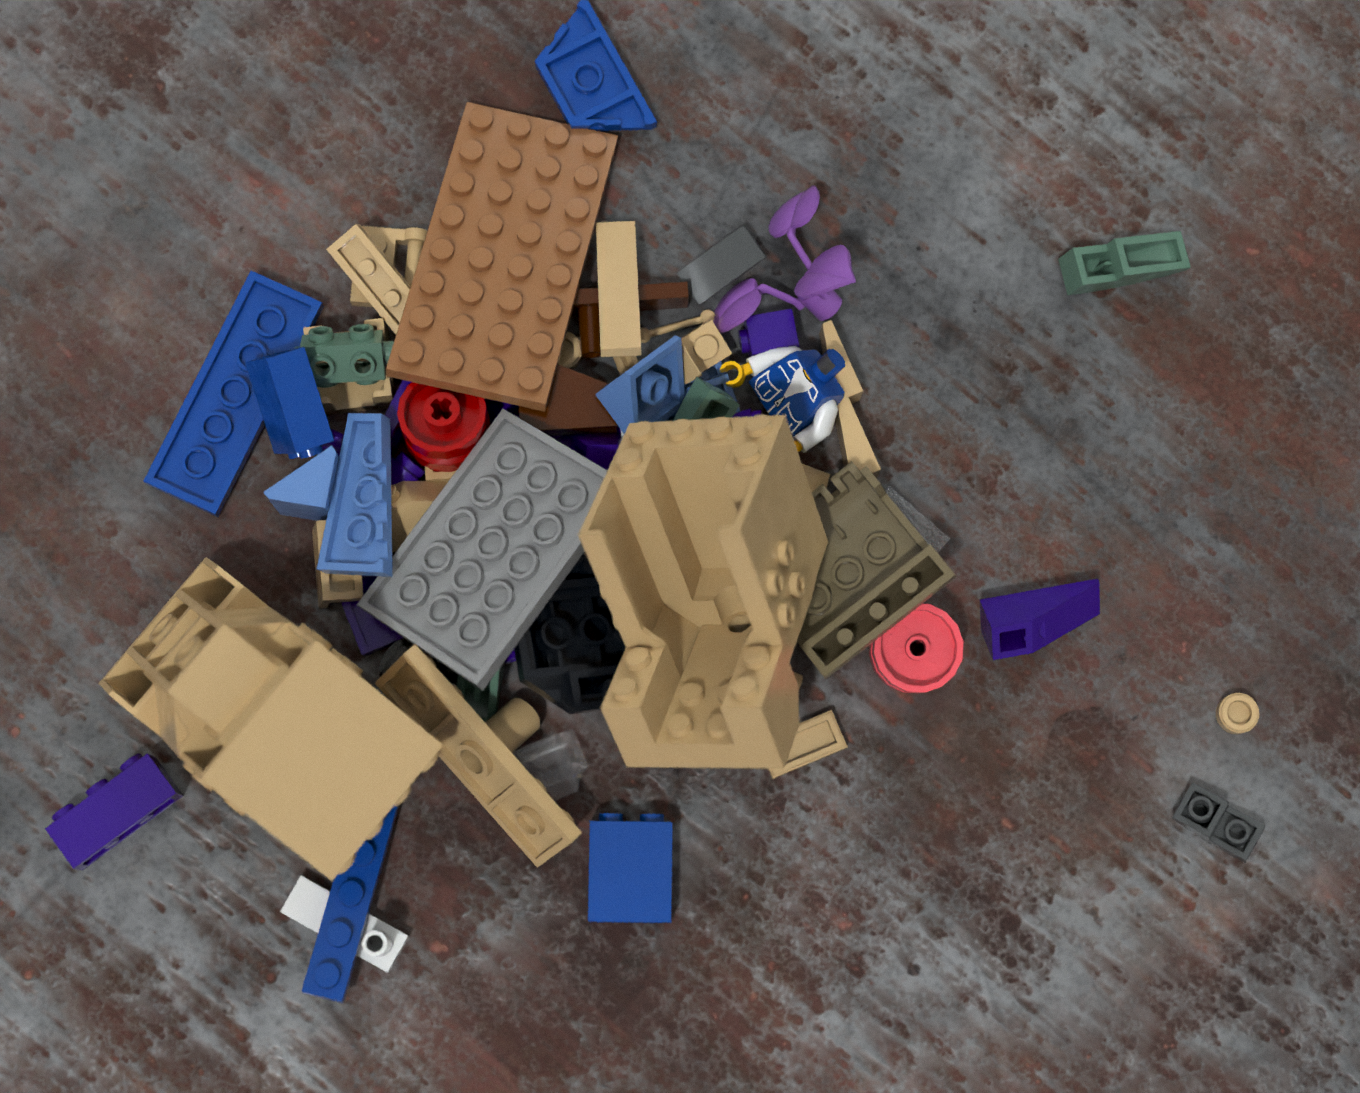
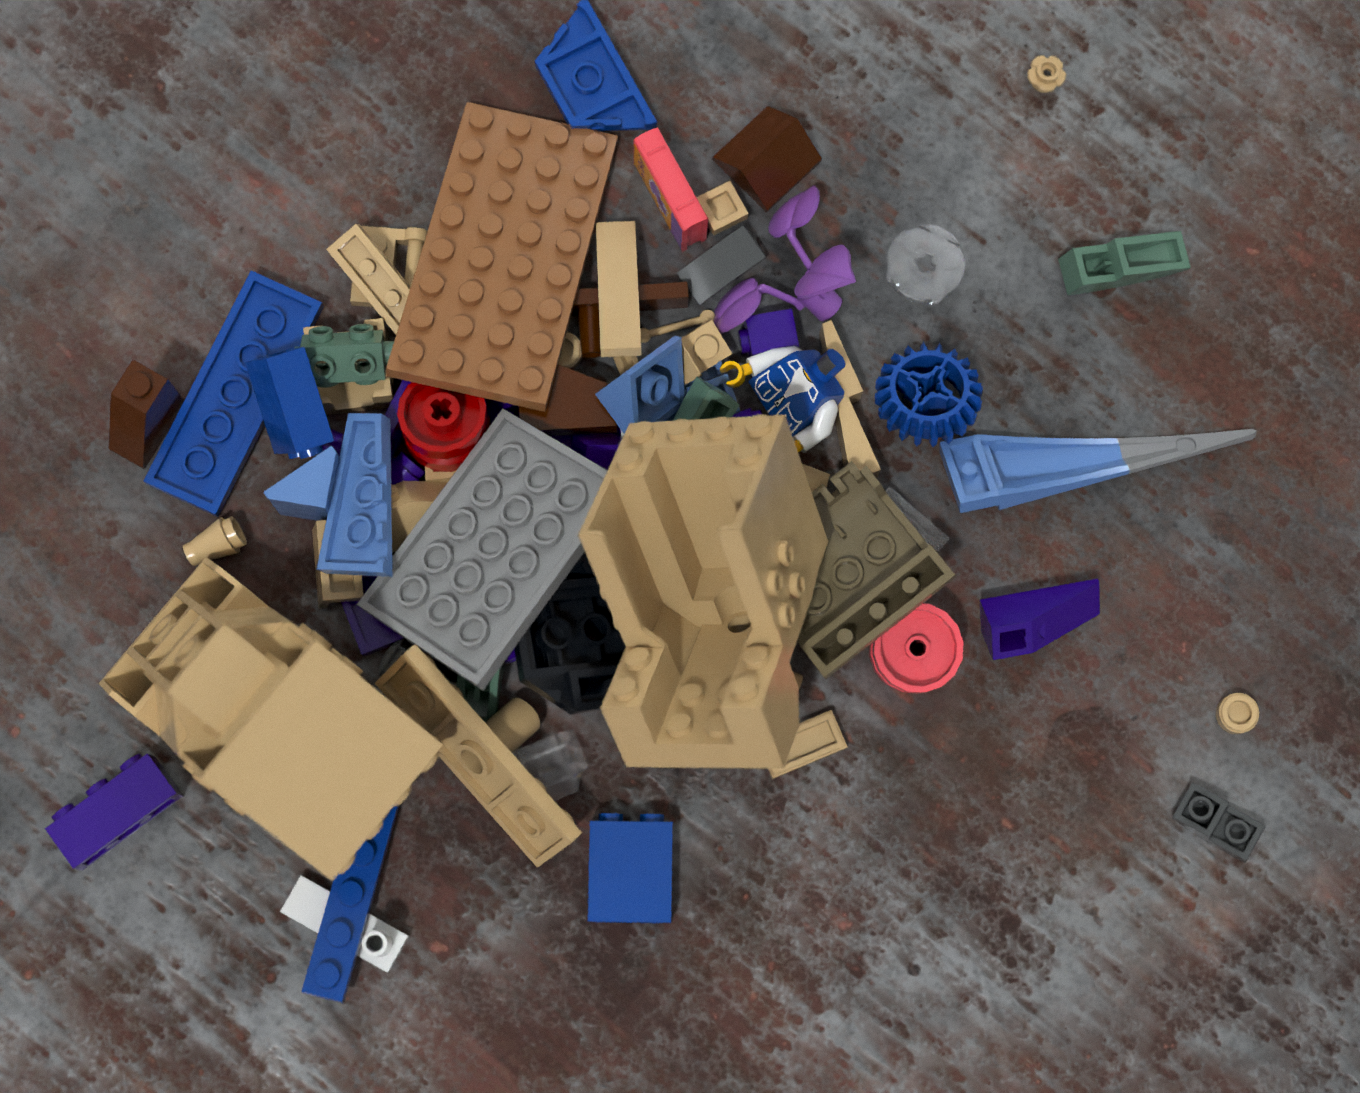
(141, 413): none -> reddish brown slope
(216, 541): none -> tan cone
(670, 189): none -> coral piece
(723, 207): none -> tan plate
(769, 157): none -> reddish brown slope
(928, 286): none -> clear plate
(939, 411): none -> blue gear
(1022, 469): none -> medium blue plate
(1042, 82): none -> tan plate

